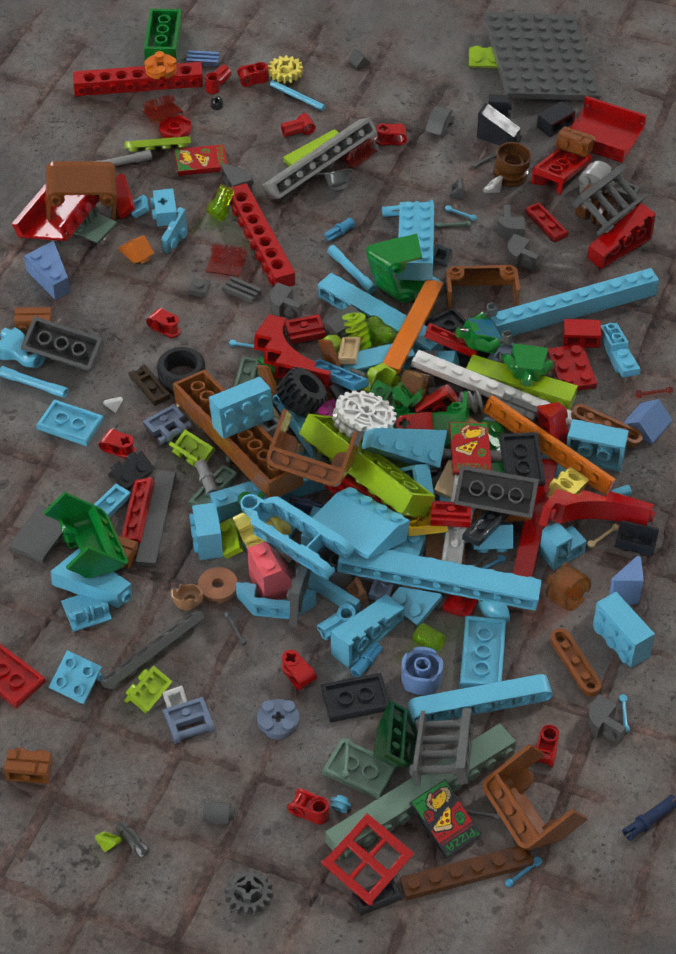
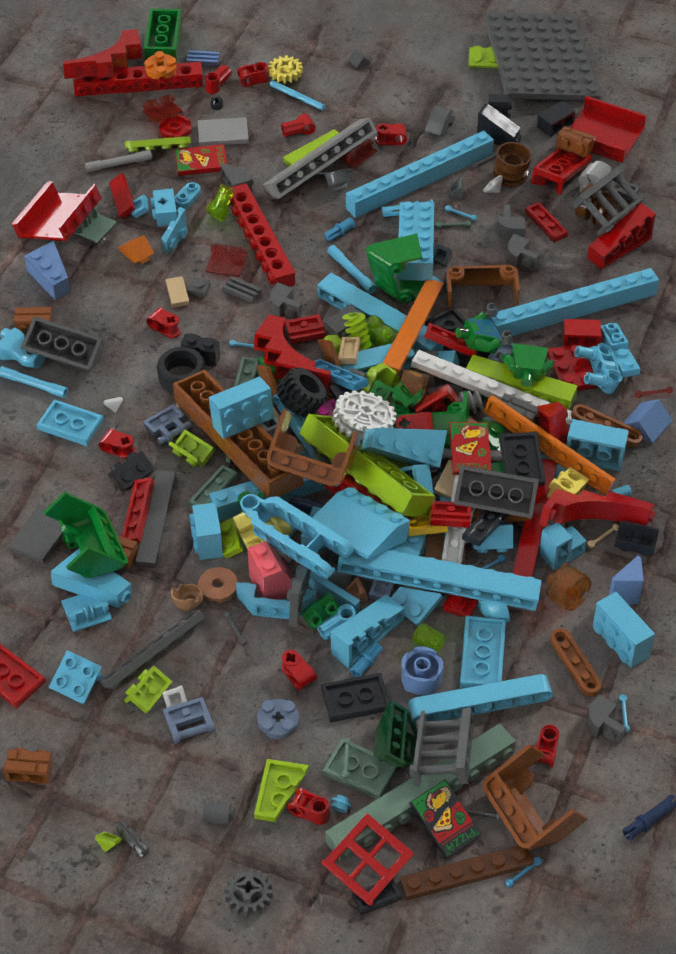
(80, 179): dark orange windscreen -> none
(103, 63): none -> red arch
(113, 499): medium azure plate -> none
(149, 385): dark brown plate -> none
(177, 292): none -> tan tile
(187, 195): none -> medium azure plate
(206, 477): light grey pin -> none
(207, 347): none -> black brick
(223, 131): none -> light grey tile
(277, 788): none -> lime wing
(320, 610): none -> green hips
(419, 174): none -> medium azure brick
(604, 365): none -> medium azure piece

